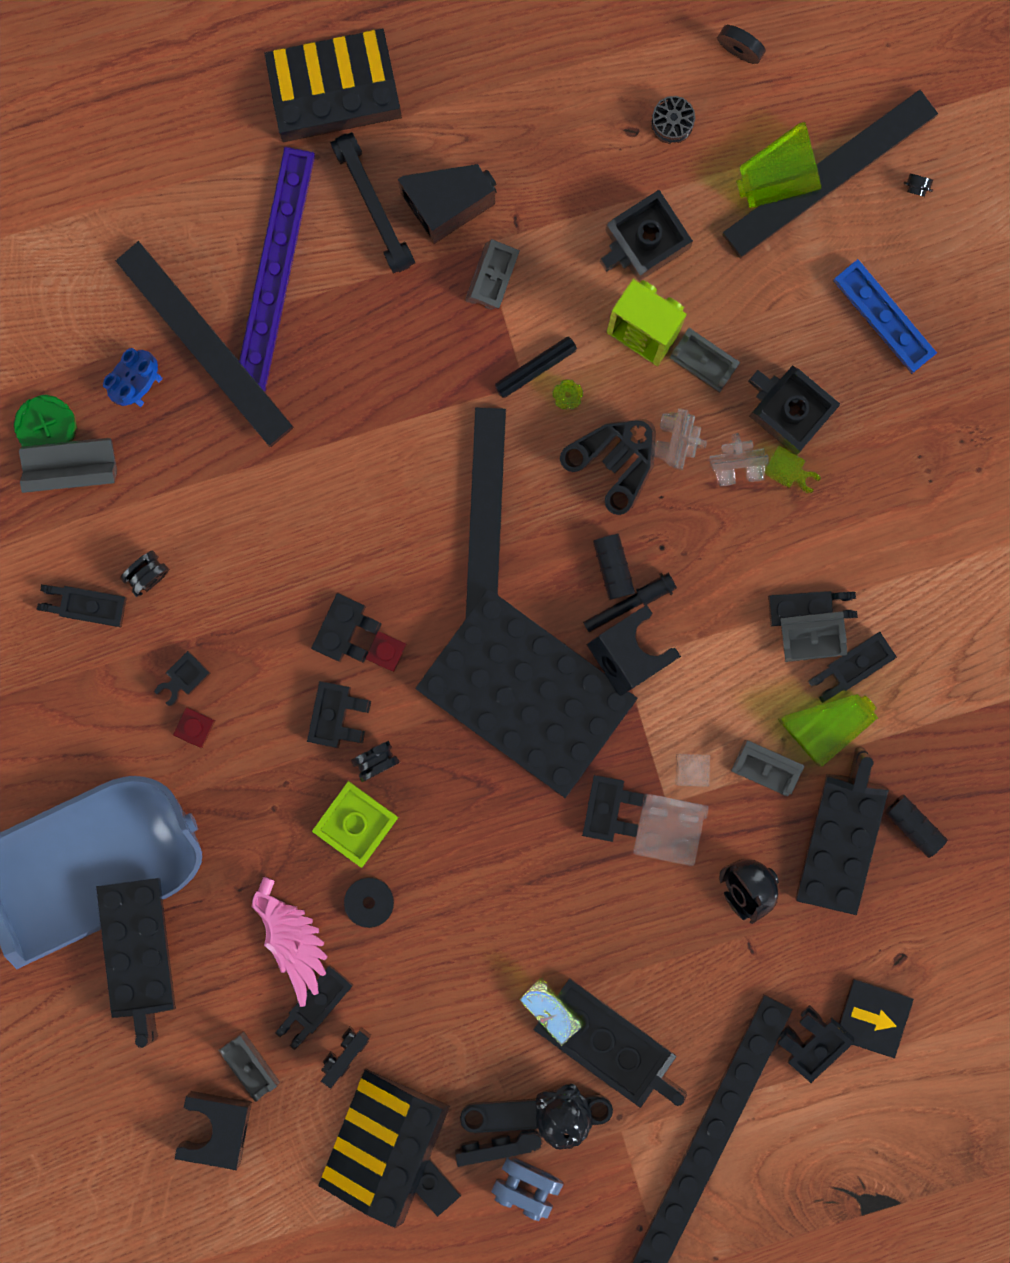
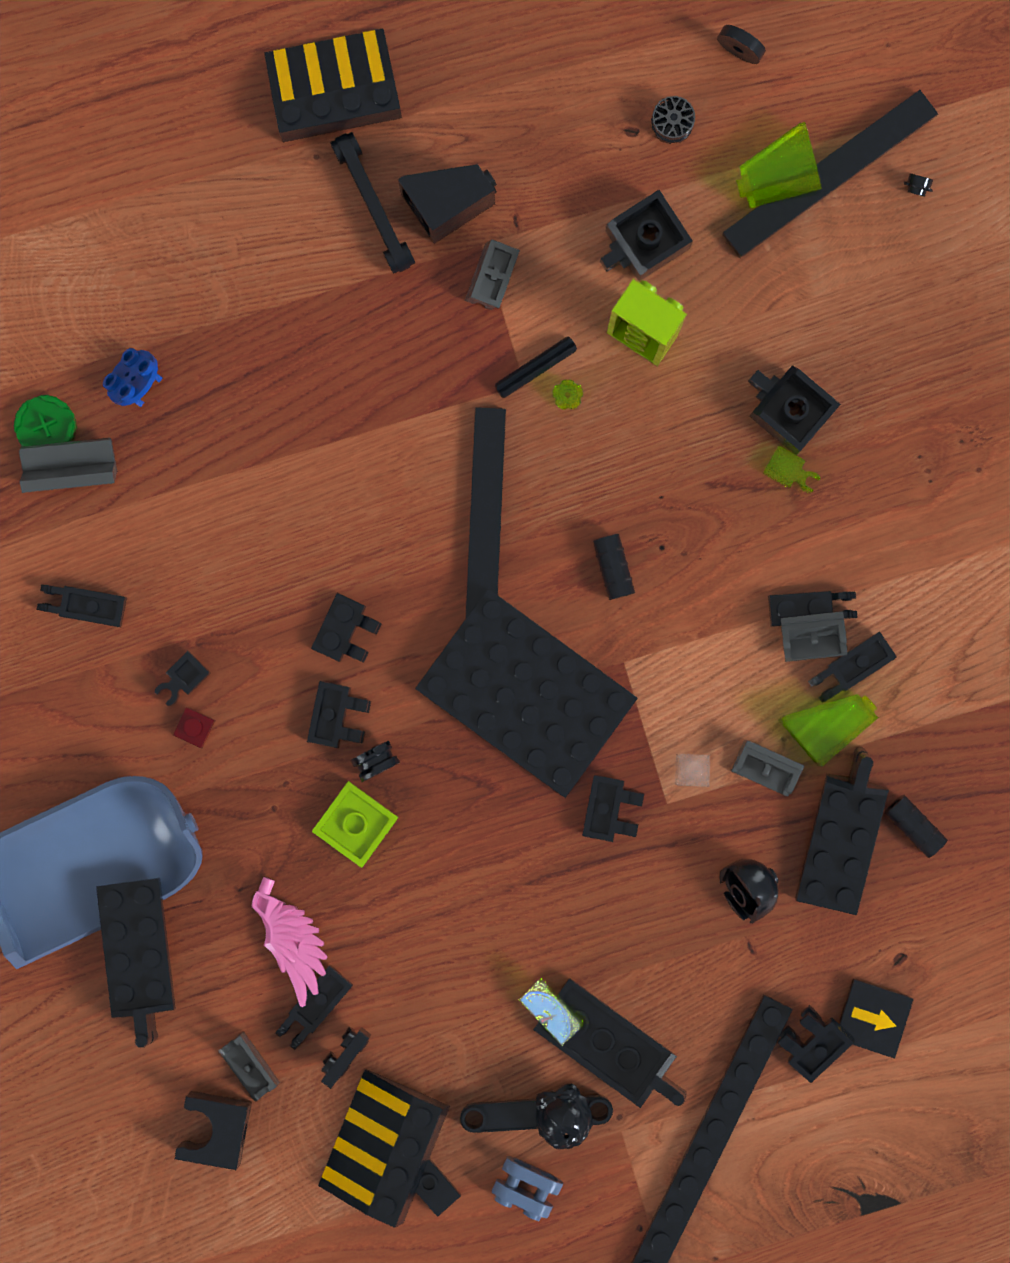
(144, 573): black wheel -> none
(204, 344): black tile -> none
(276, 263): dark purple tile -> none
(366, 916): black piece -> none
(386, 651): dark red plate -> none
(500, 1148): black hinge -> none
(621, 656): black piece -> none
(635, 477): black connector -> none
(644, 595): black pin -> none
(670, 829): clear bracket -> none
(684, 438): clear hips -> none
(704, 360): dark grey hinge -> none
(752, 460): clear hips -> none
(884, 316): blue plate -> none

